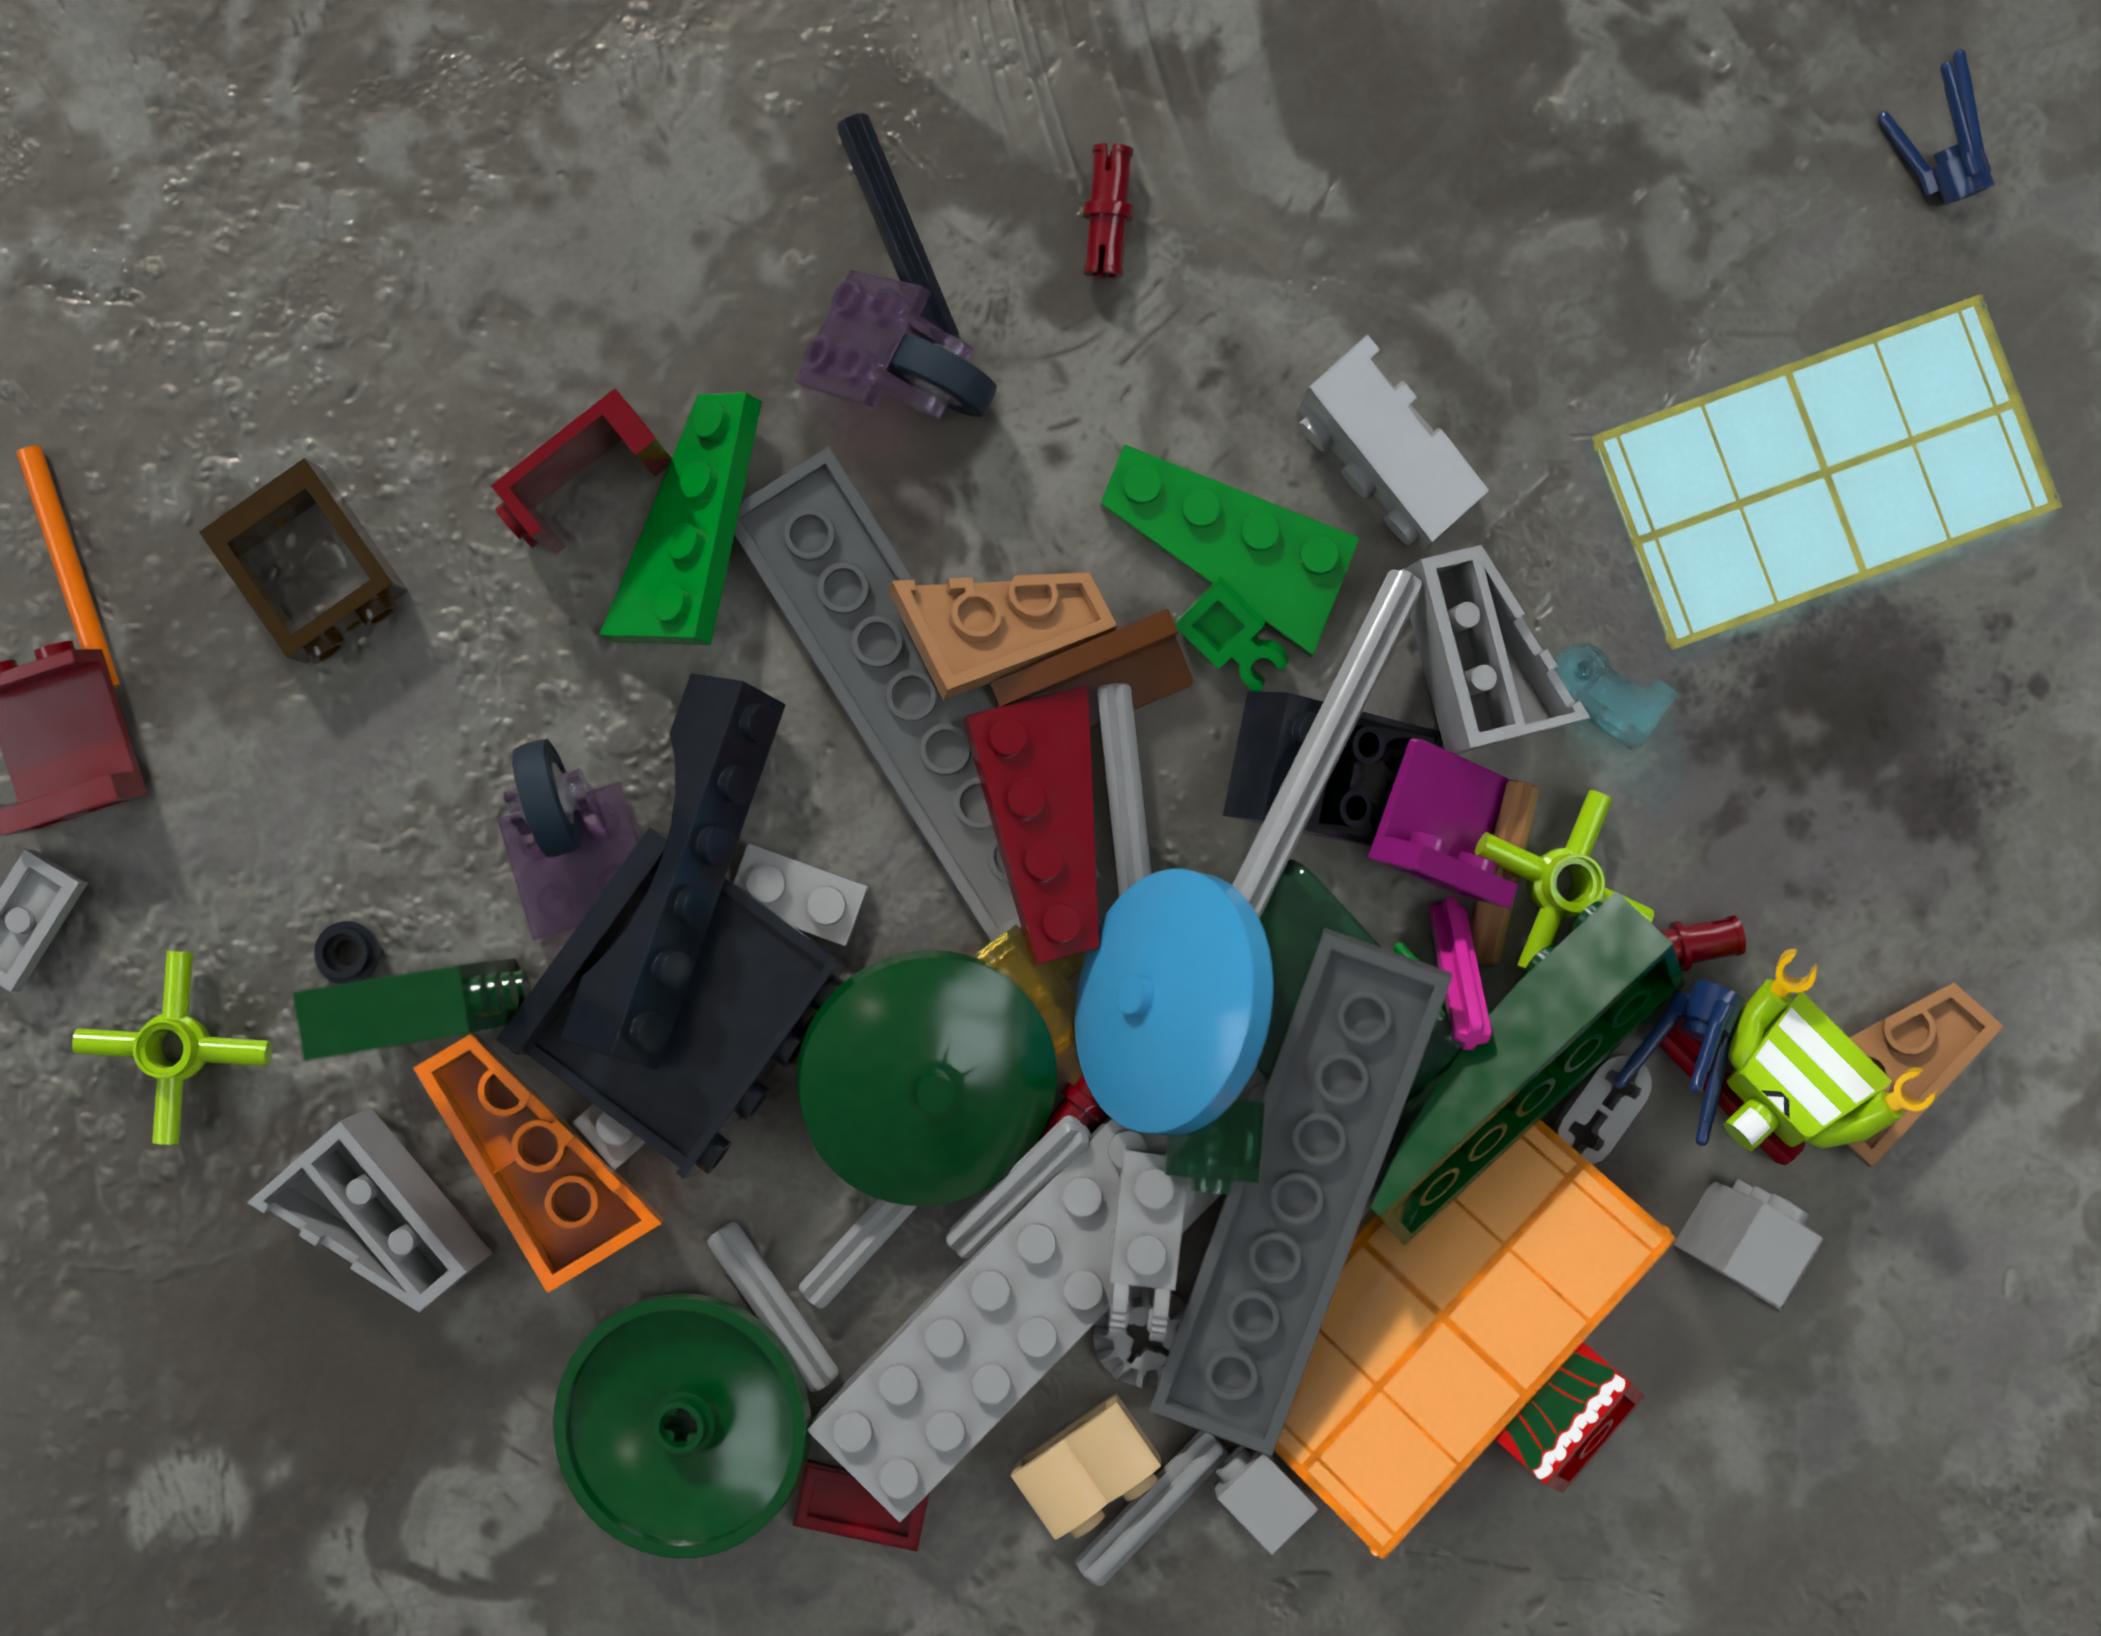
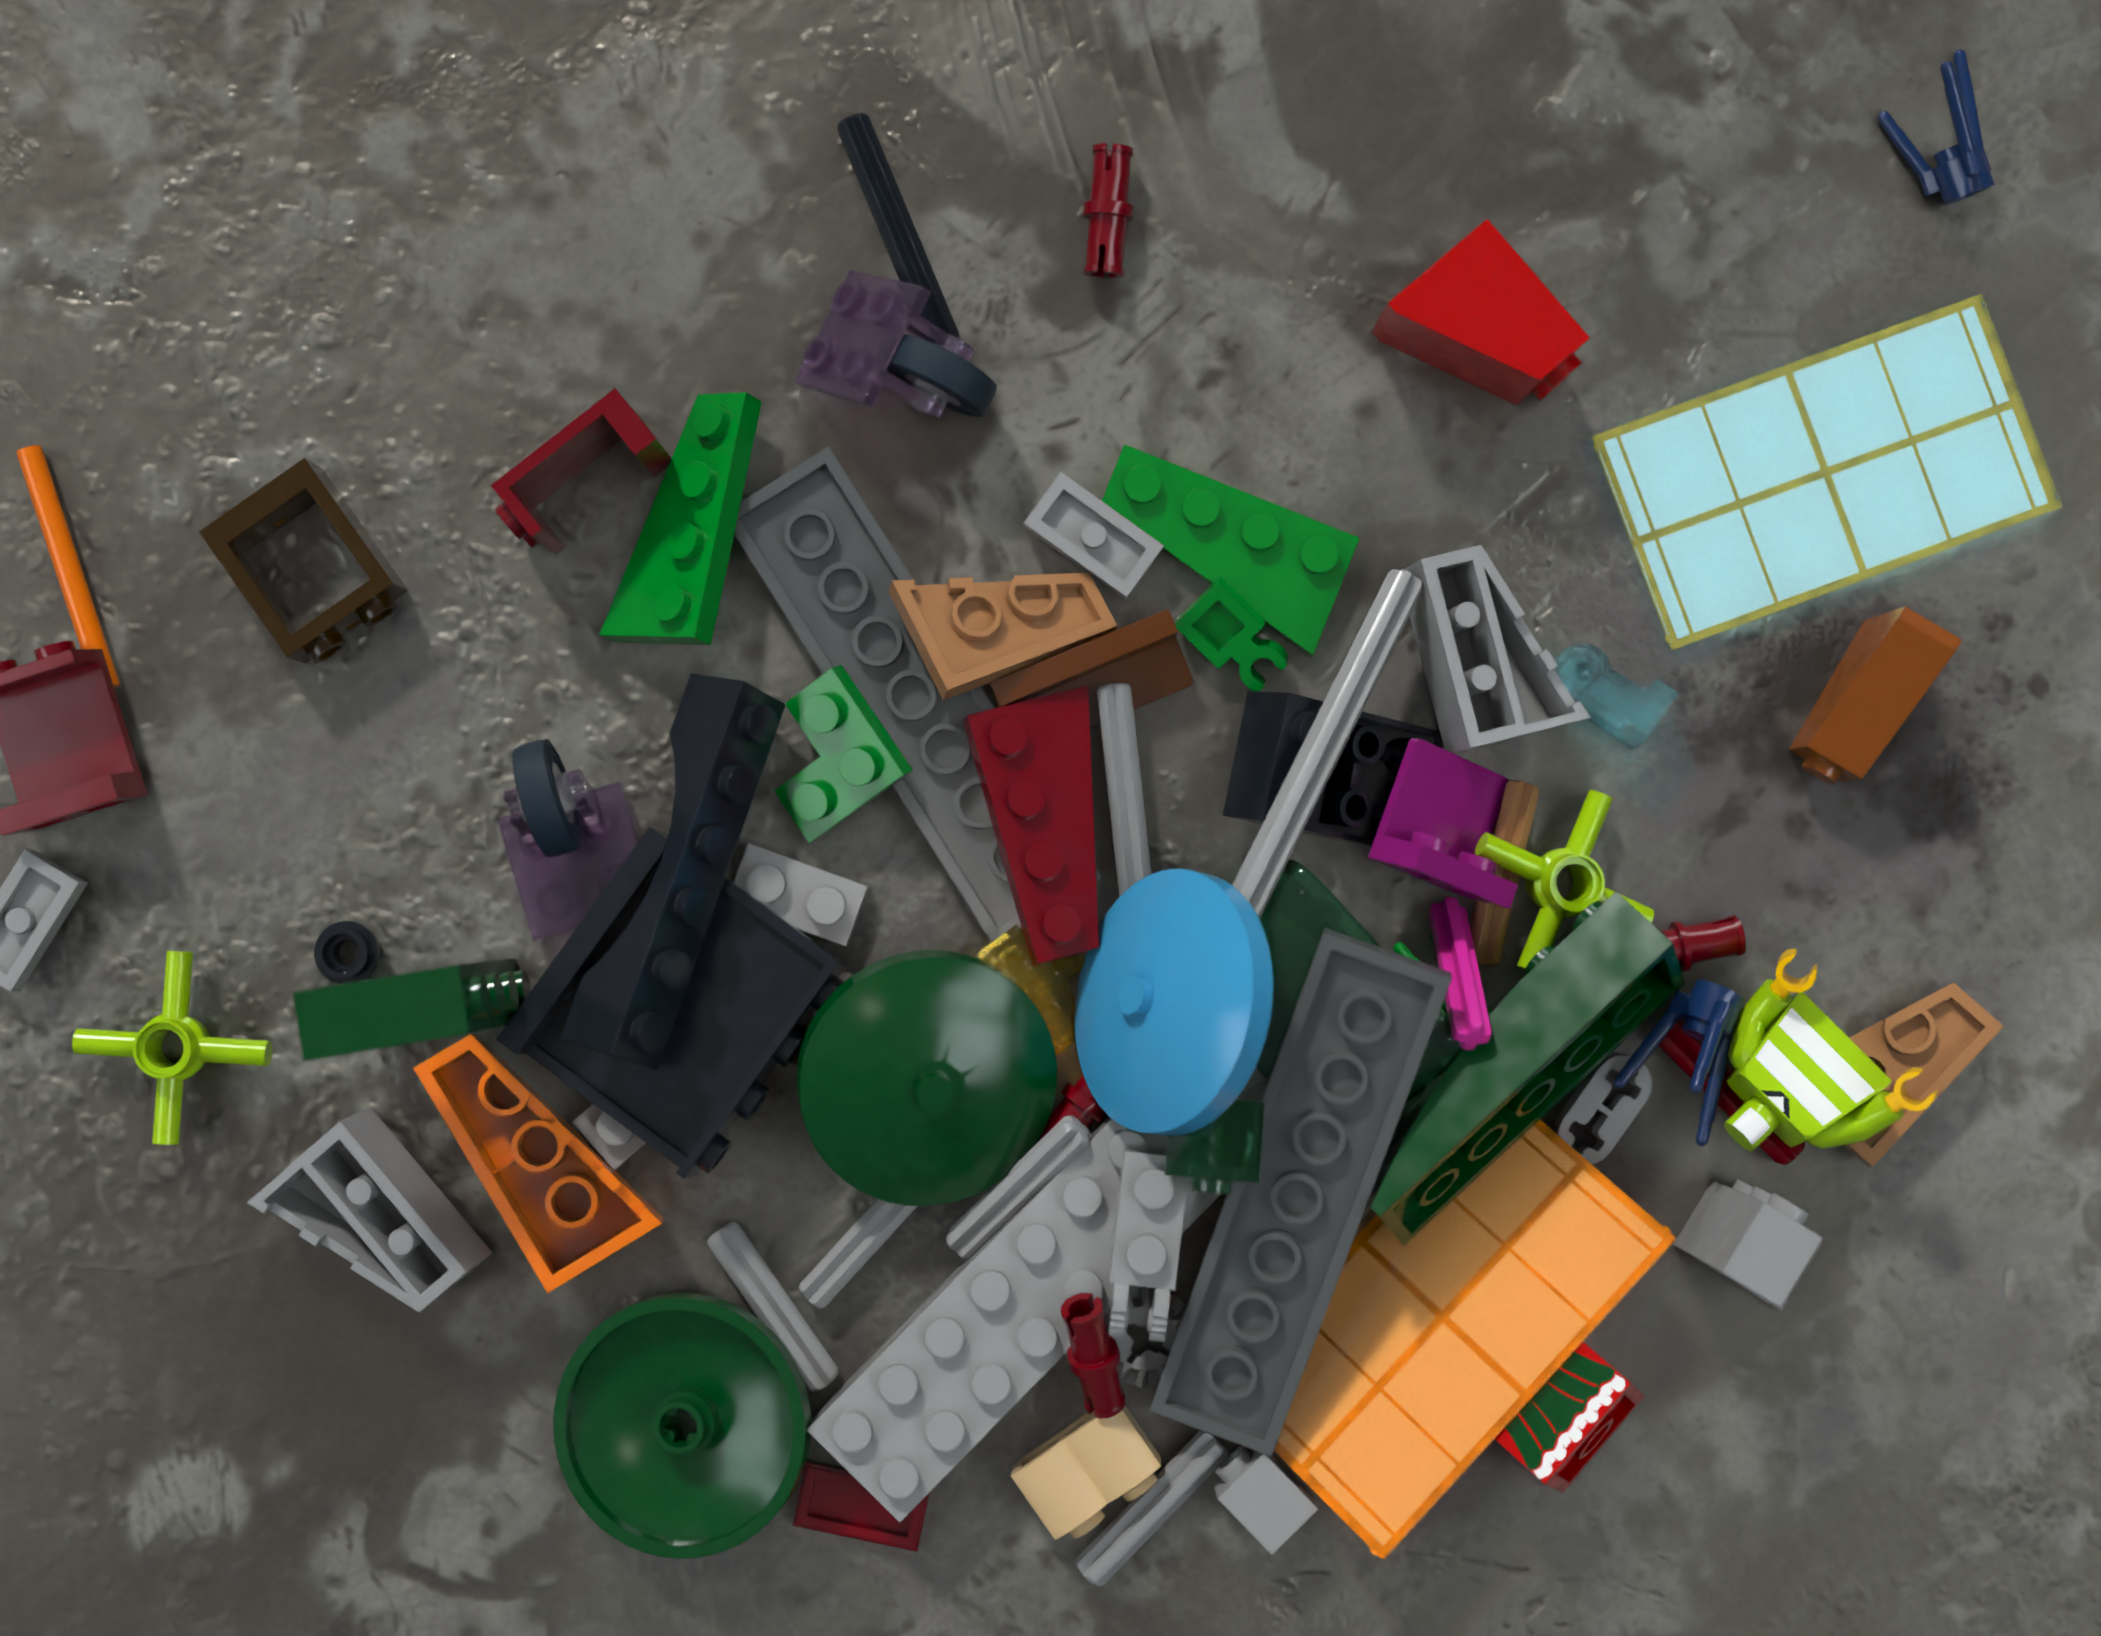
(854, 752): none -> green plate
(1093, 535): none -> light grey plate
(1093, 1355): none -> dark red pin
(1389, 447): light grey wedge -> none
(1485, 320): none -> red slope
(1872, 694): none -> dark orange slope

